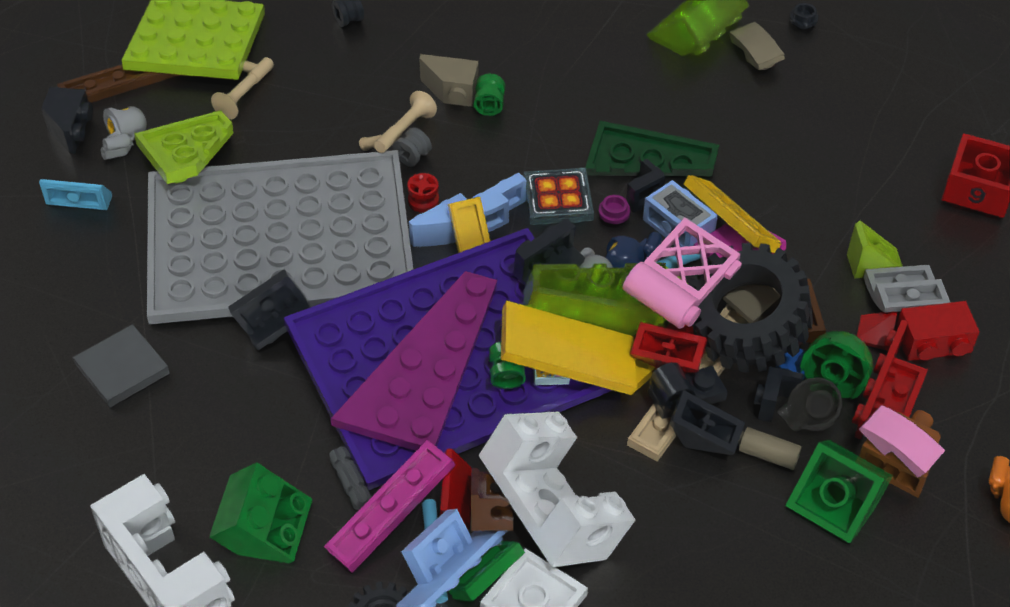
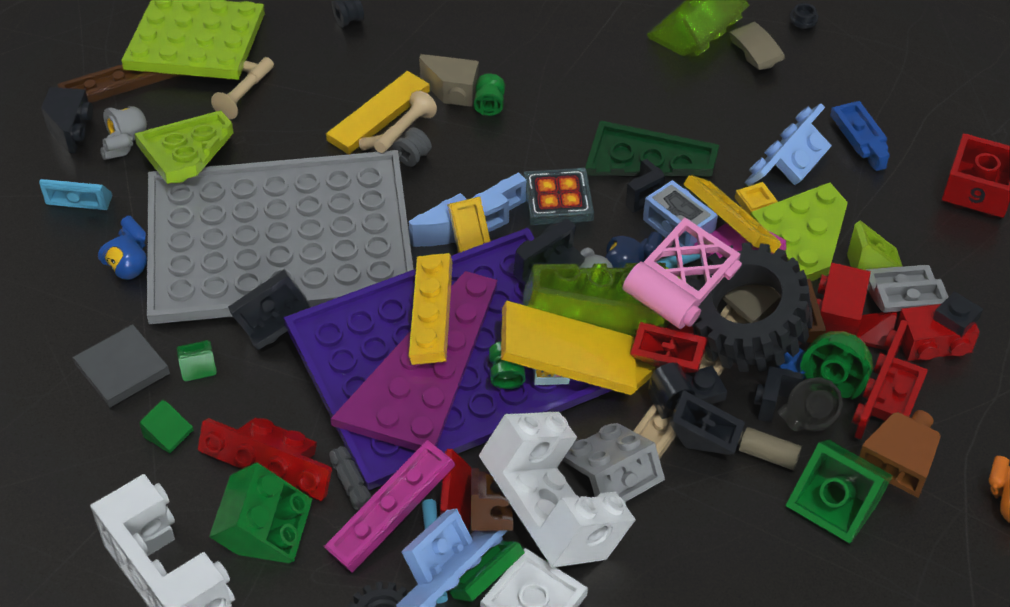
(126, 252): none -> blue piece
(165, 427): none -> green slope
(196, 360): none -> green slope
(275, 448): none -> red bracket
(376, 112): none -> yellow tile
(423, 192): red wheel -> none
(431, 309): none -> yellow plate
(614, 209): magenta plate -> none
(617, 461): none -> light grey bracket
(754, 197): none -> yellow tile
(796, 152): none -> light blue bracket
(809, 226): none -> lime plate
(843, 297): none -> red brick
(862, 133): none -> blue hinge
(895, 433): bright pink slope -> none
(958, 313): none -> black plate

